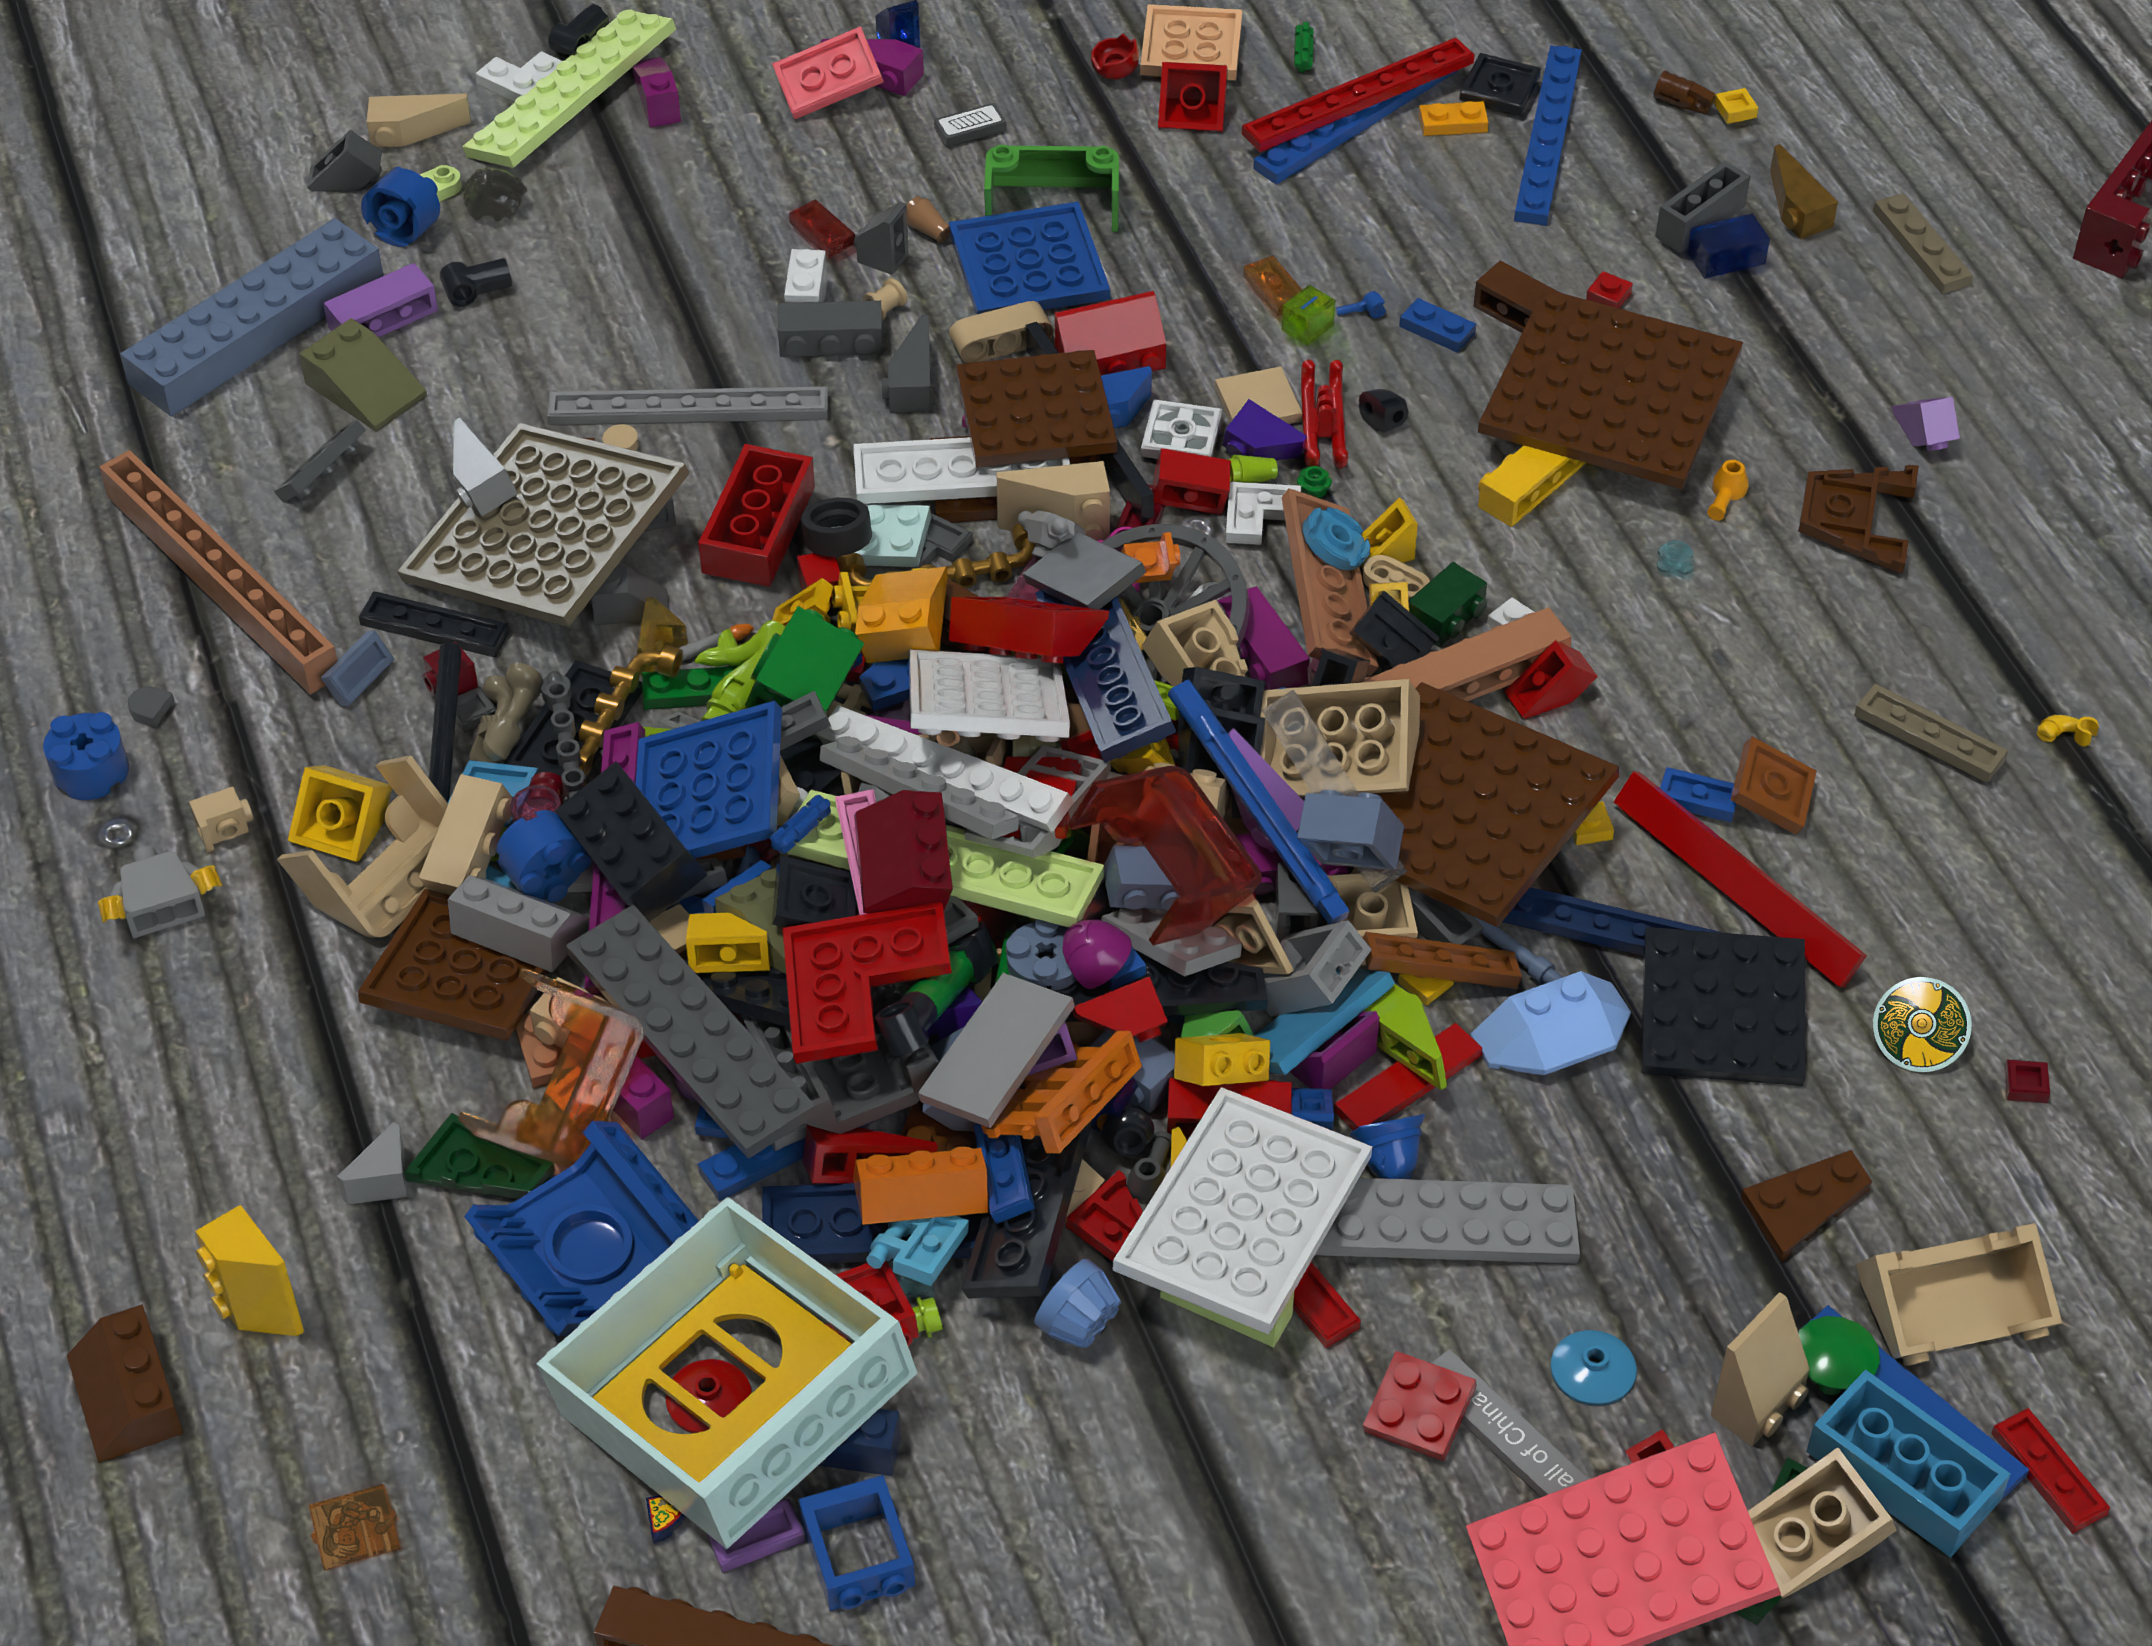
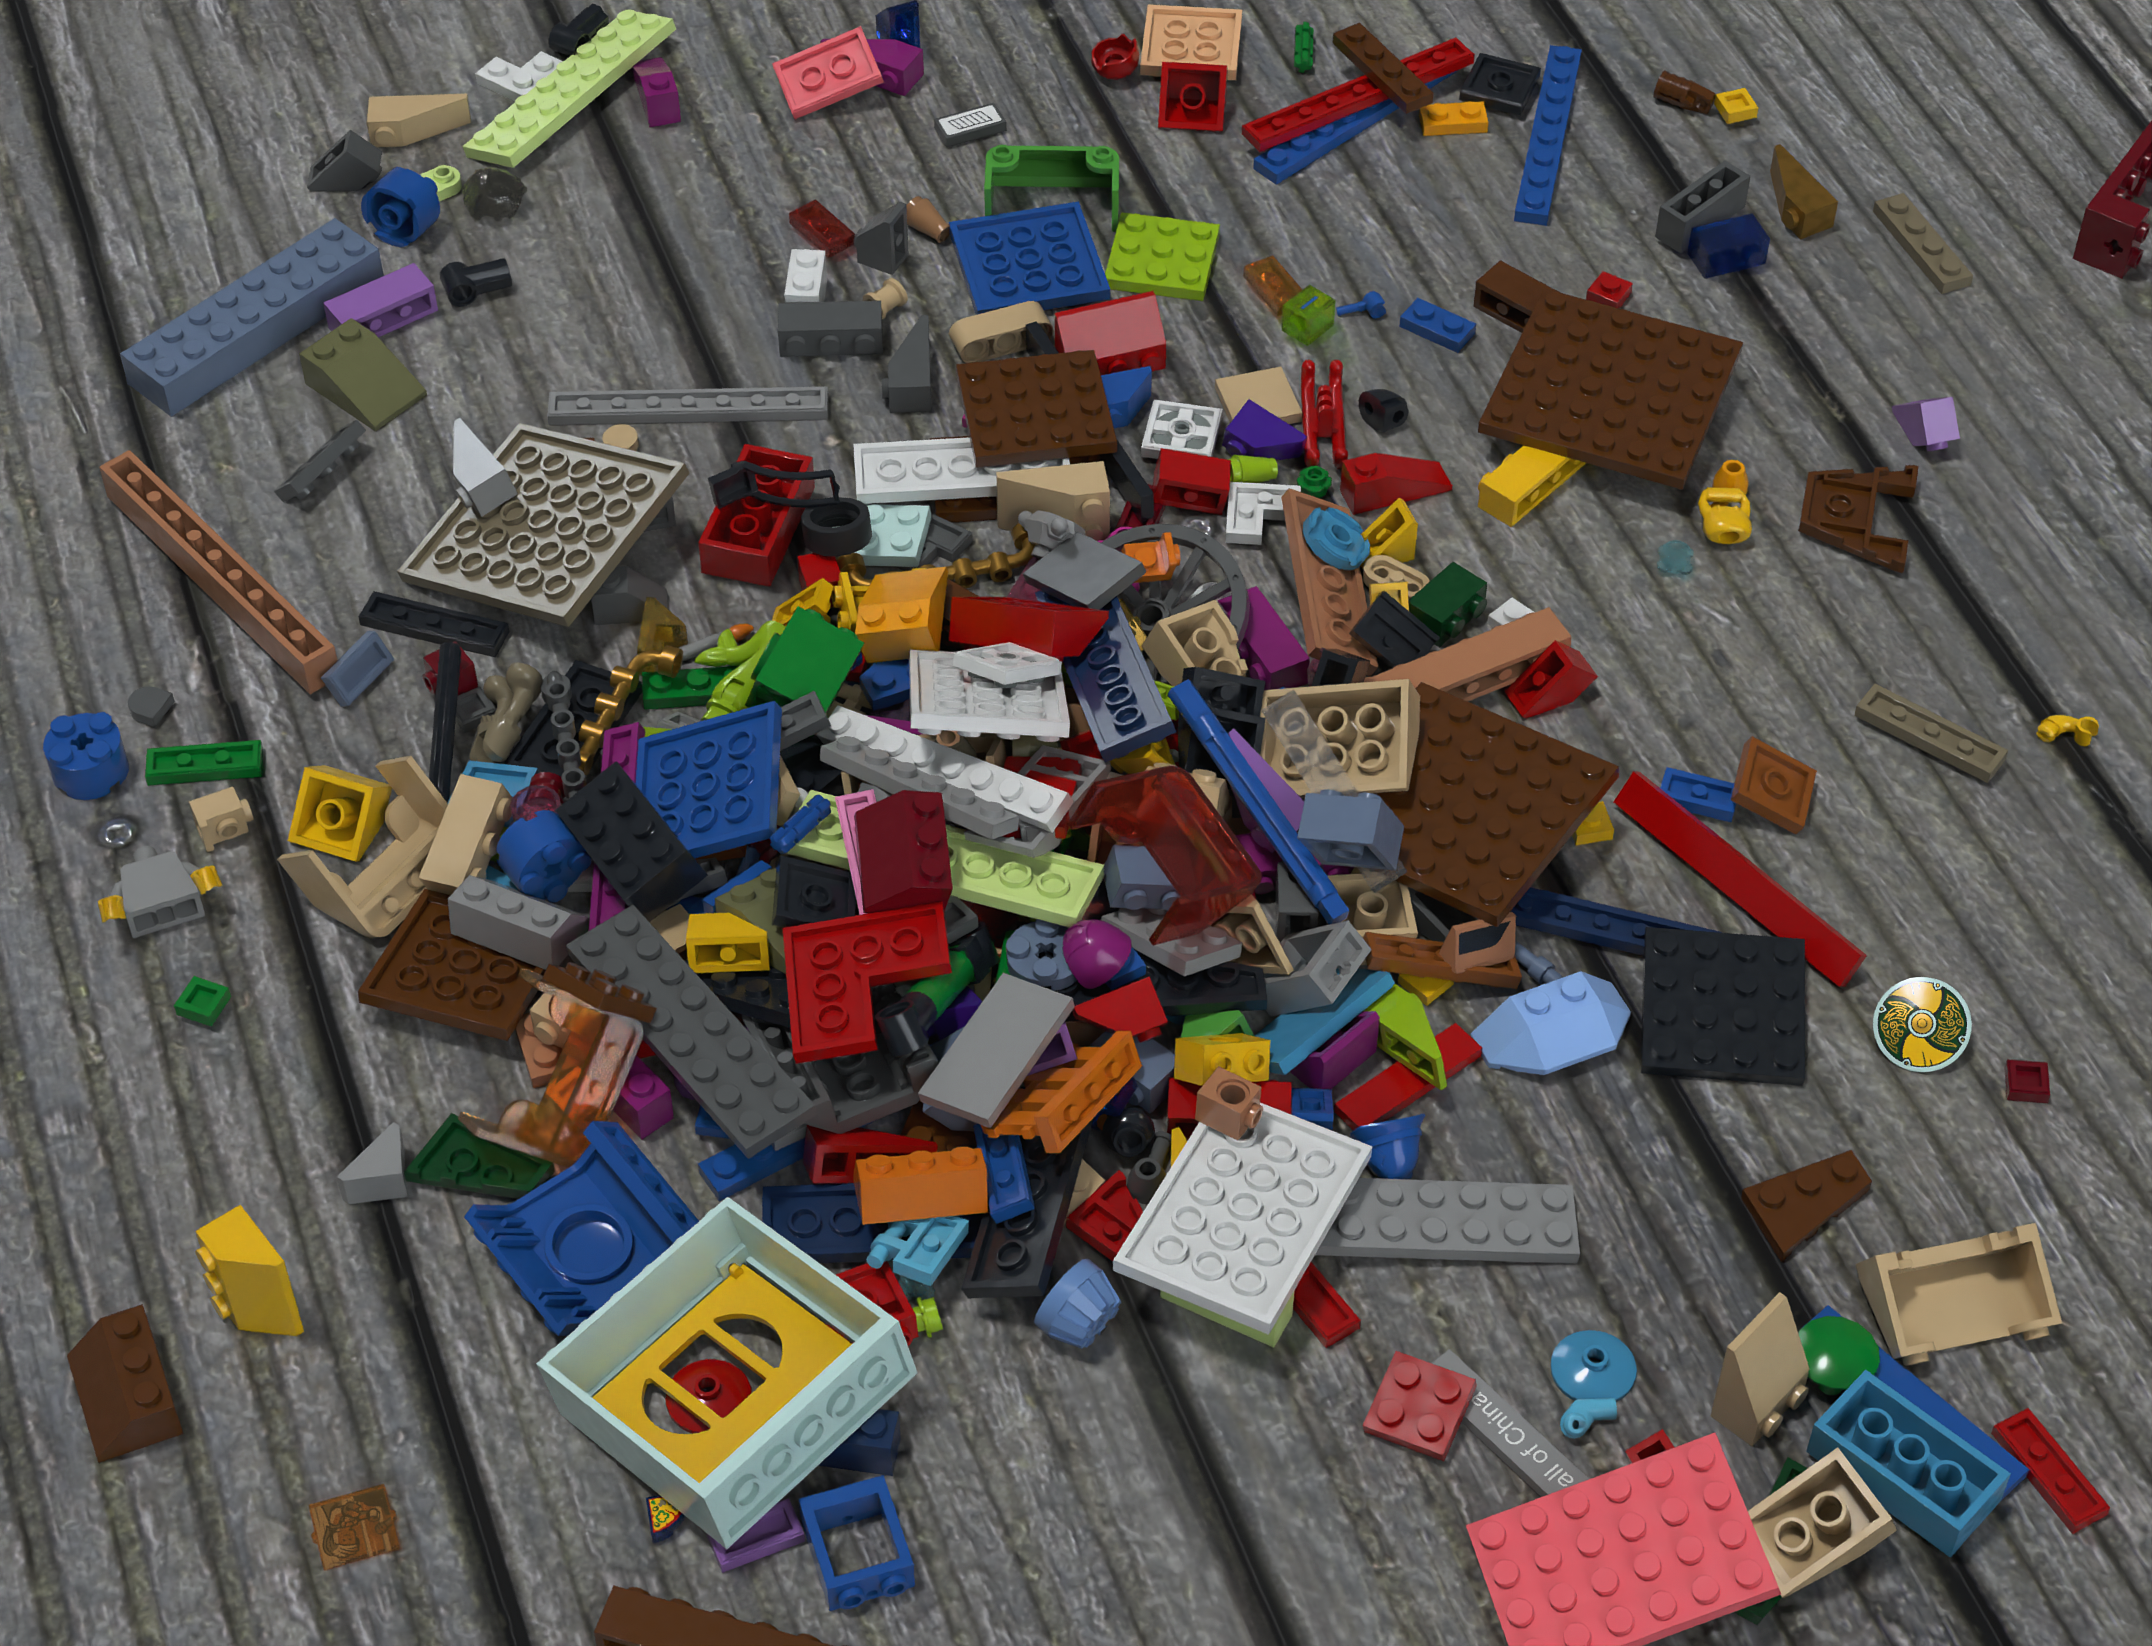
(202, 1001): none -> green plate
(204, 762): none -> green tile
(600, 991): none -> reddish brown plate
(741, 482): none -> black piece
(1007, 664): none -> white piece
(1162, 256): none -> lime plate
(1229, 1103): none -> nougat brick
(1381, 479): none -> red slope
(1383, 68): none -> reddish brown plate
(1479, 944): none -> nougat slope
(1584, 1412): none -> medium azure arm
(1725, 523): none -> yellow piece

